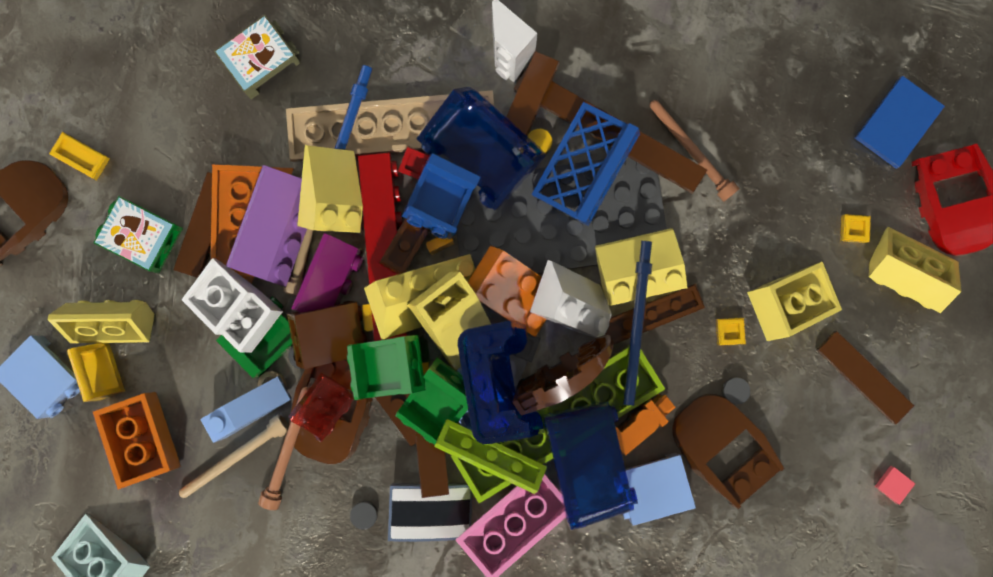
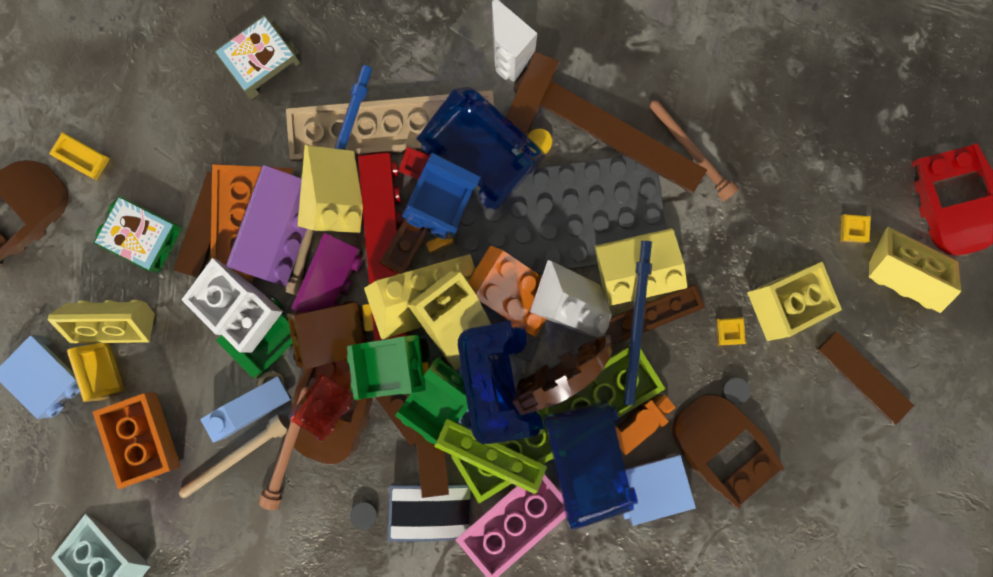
(608, 168): blue fence -> none
(894, 485): coral tile -> none
(899, 122): blue tile -> none

